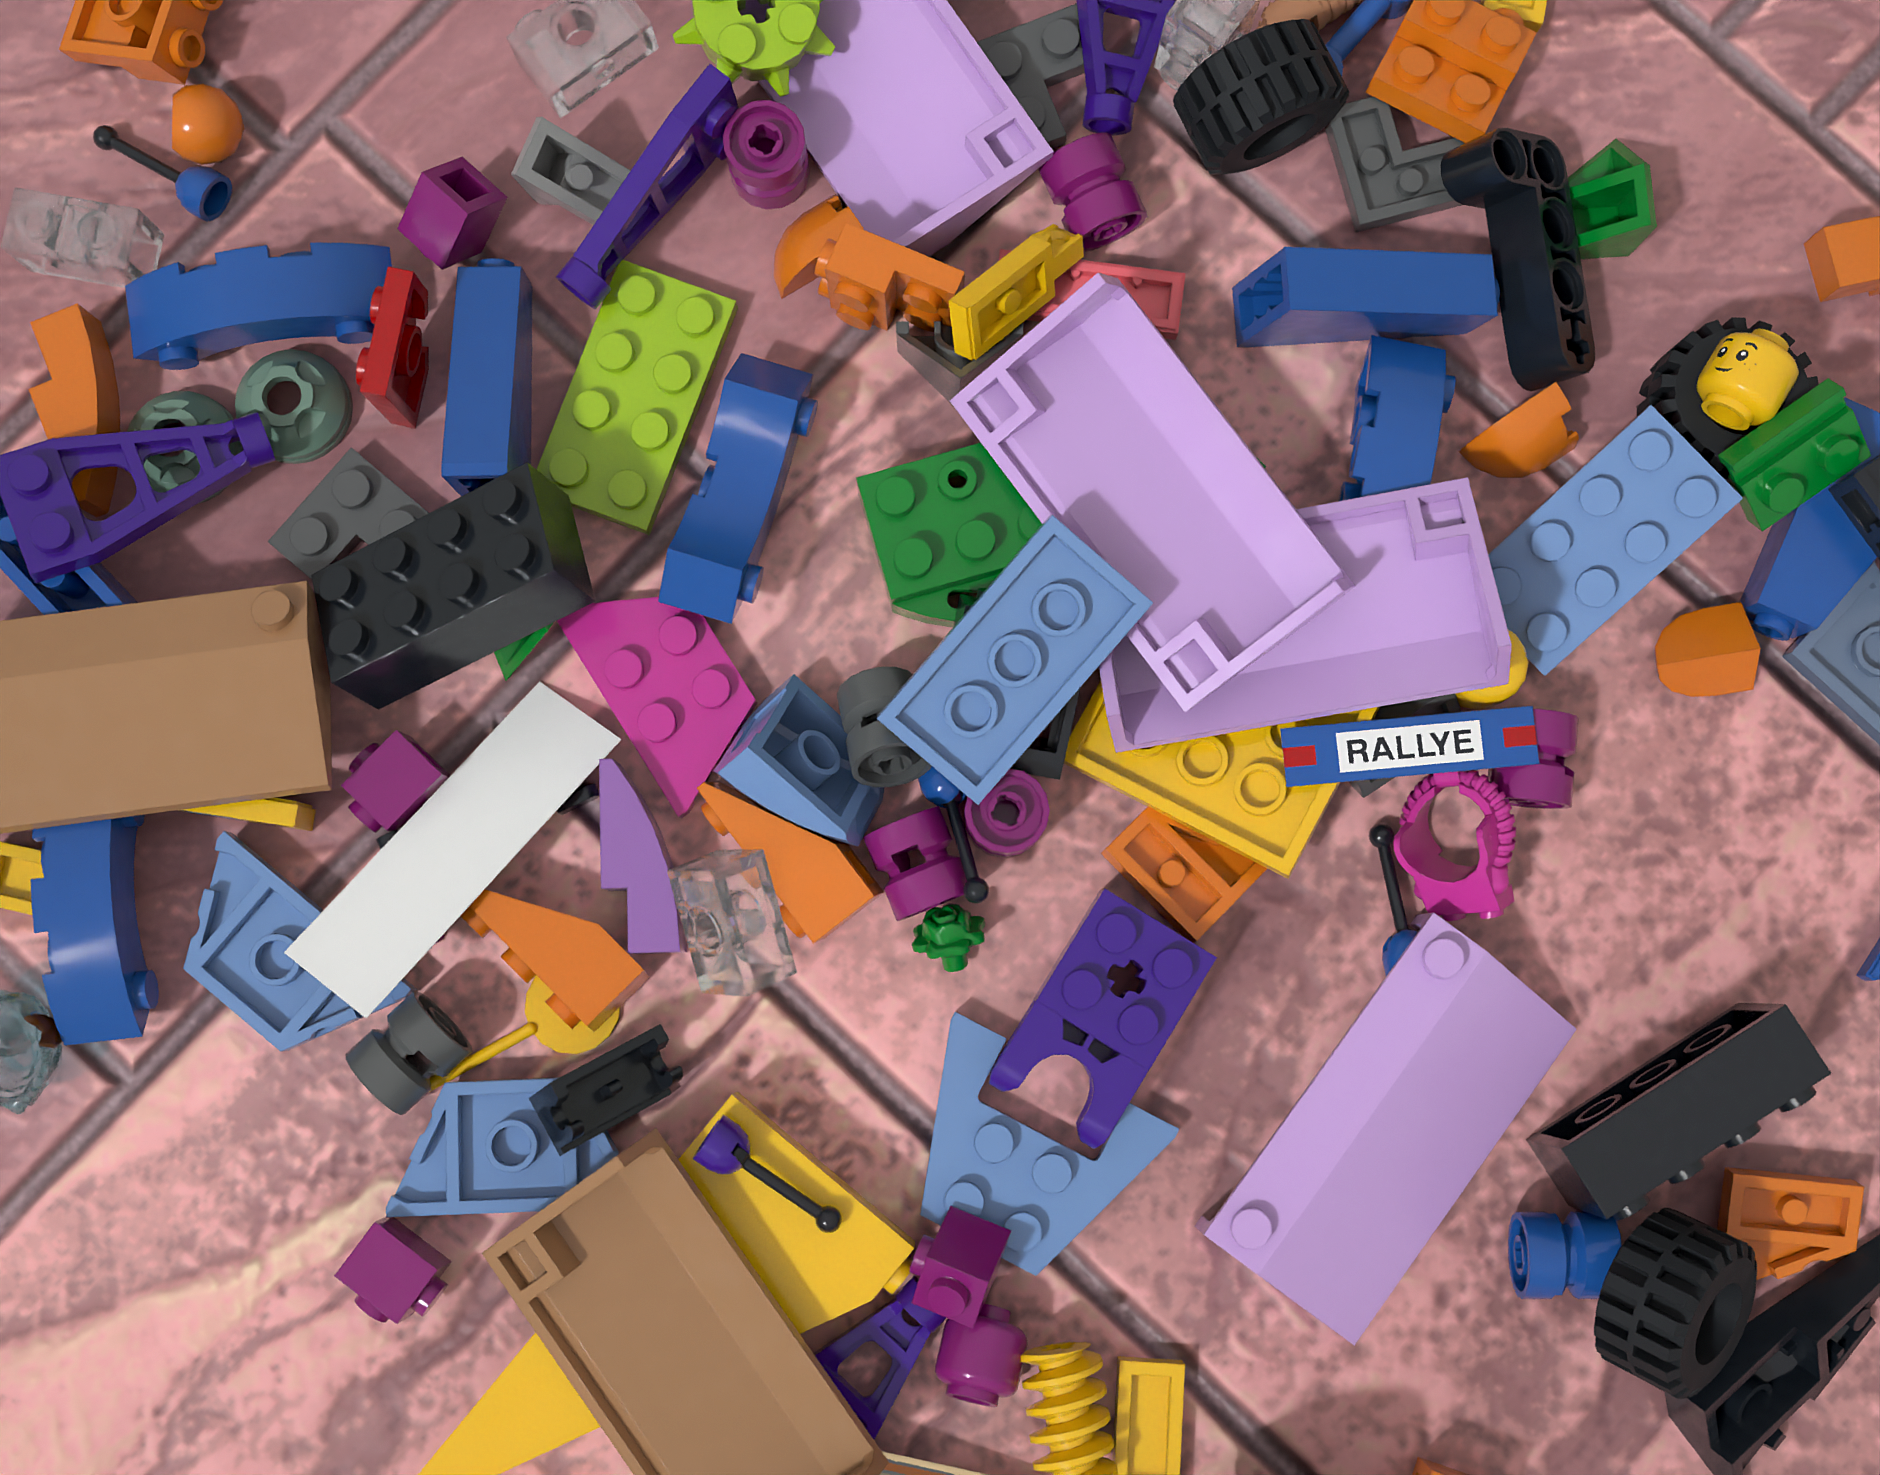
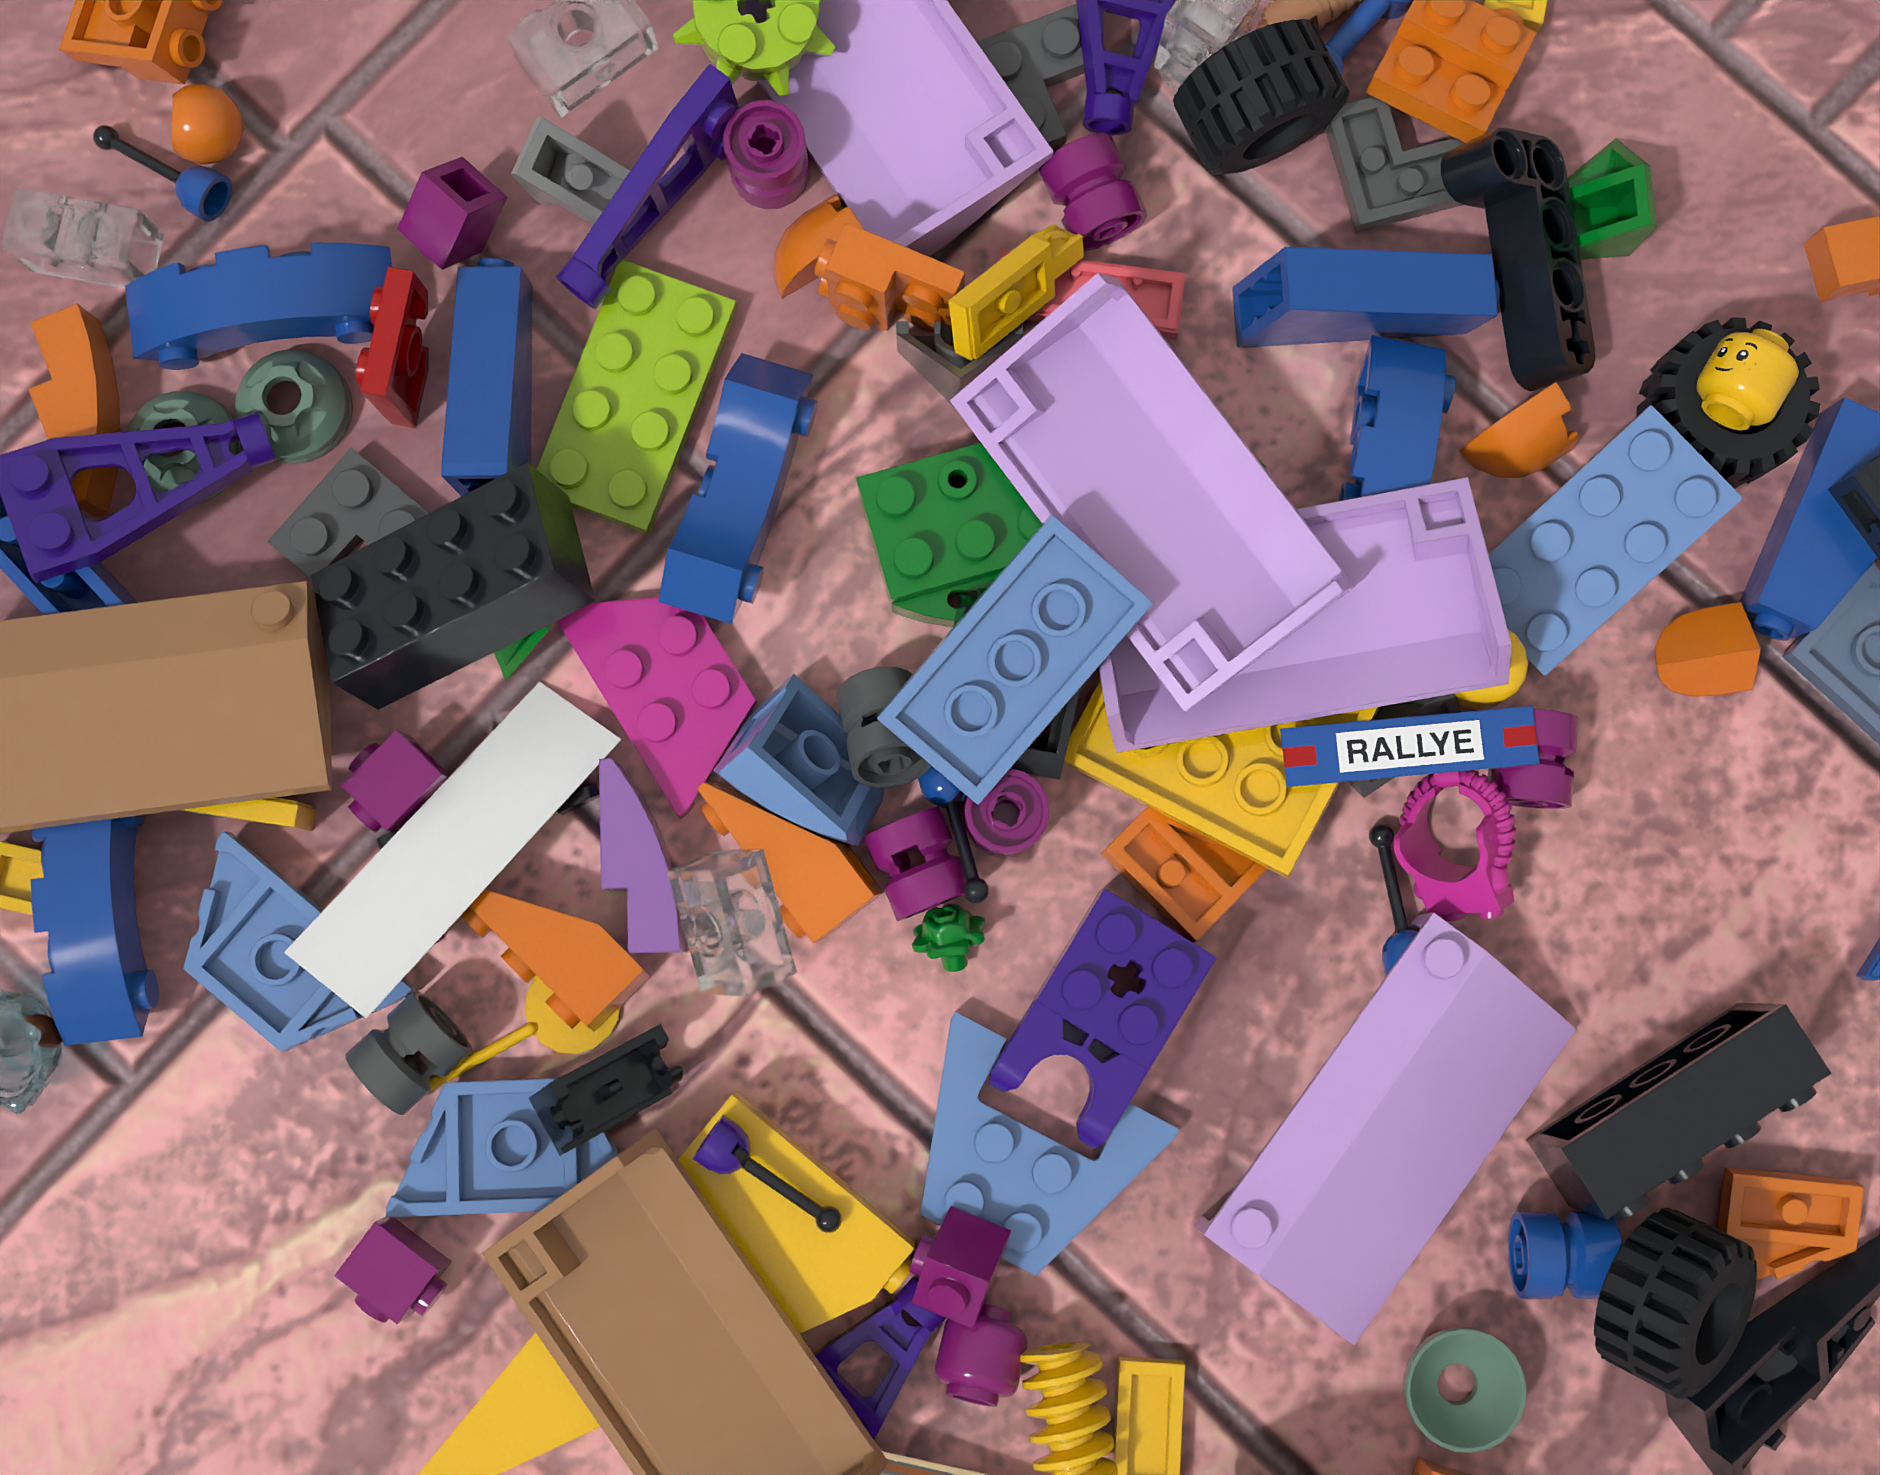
(1487, 1412): none -> sand green piece
(1795, 454): green plate -> none

